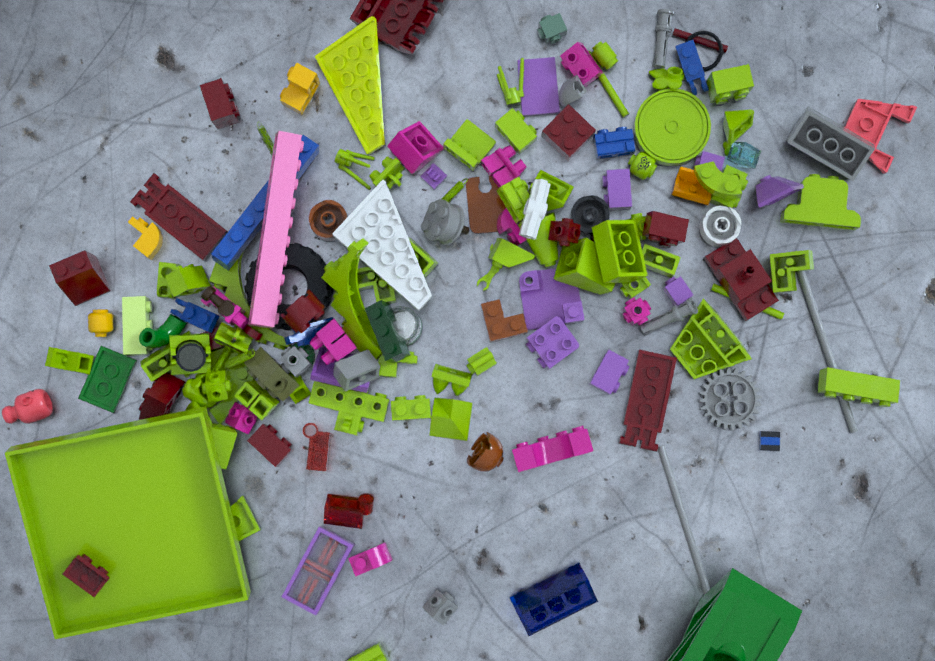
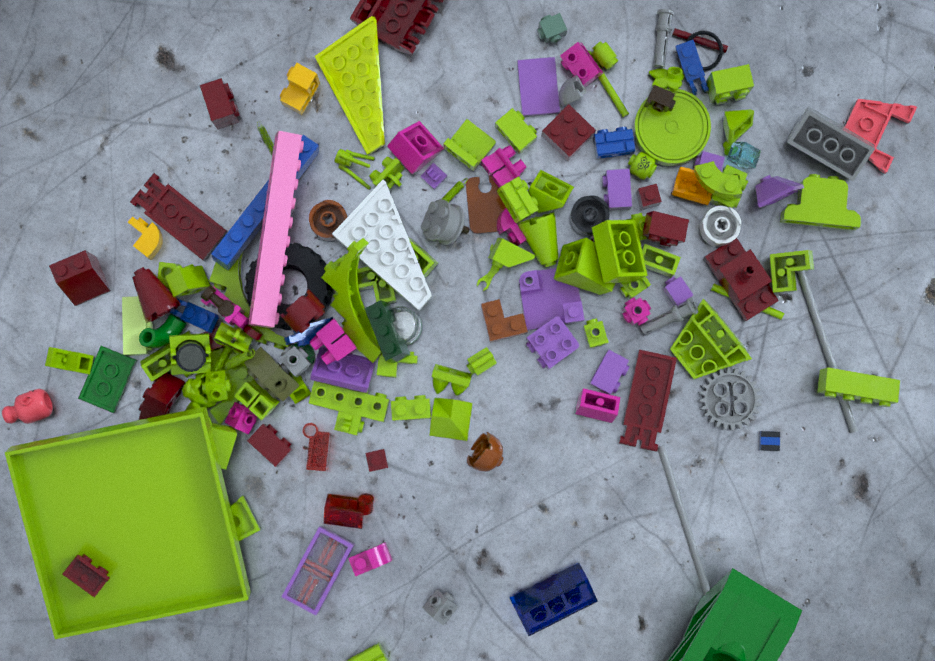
(100, 322): yellow head -> none
(153, 295): none -> dark red cone
(356, 370): light grey brick -> none
(376, 460): none -> dark red plate
(511, 95): lime plant -> none
(535, 209): white piece -> none
(553, 449): dark pink brick -> none
(564, 232): dark red brick -> none
(592, 340): none -> lime brick
(597, 405): none -> dark pink brick
(648, 197): none -> dark red brick
(660, 99): none -> dark brown brick

